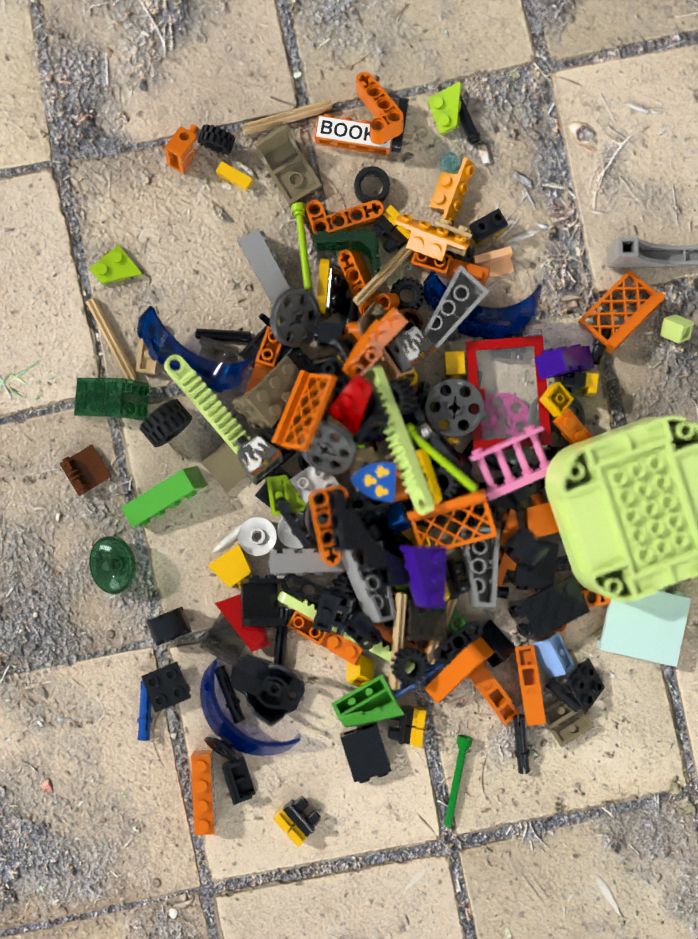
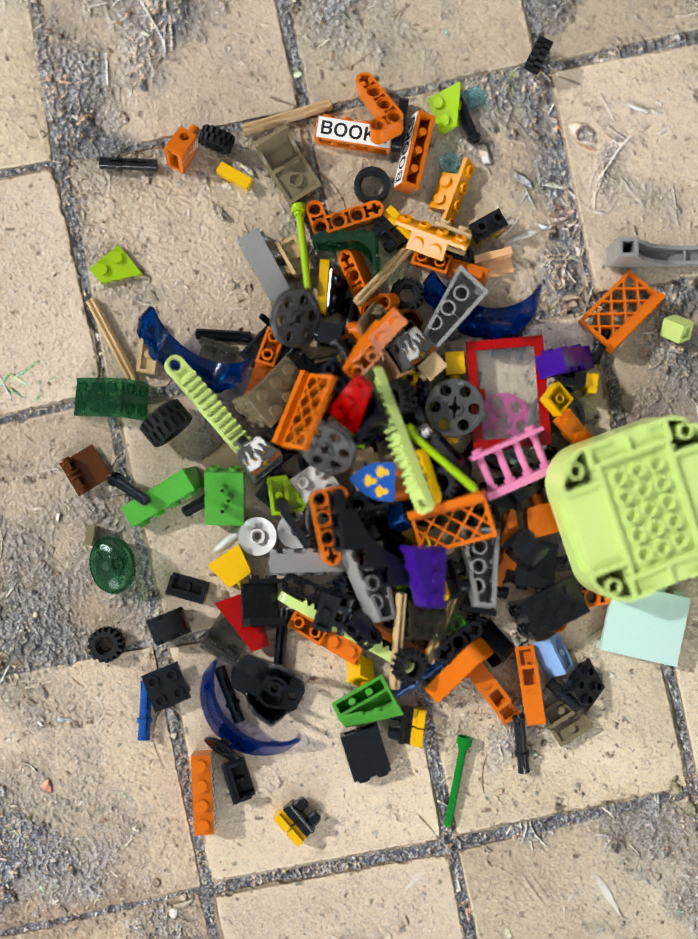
(91, 535): none -> dark tan tile
(97, 652): none -> black tyre
(128, 164): none -> black pin
(137, 494): none -> black axle
(188, 588): none -> black hinge
(222, 498): none -> bright green piece
(290, 253): none -> tan bracket
(414, 152): none -> orange brick
(430, 368): none -> tan brick
(473, 97): none -> clear light blue tile
(477, 611): none -> black hips
(538, 55): none -> black tyre

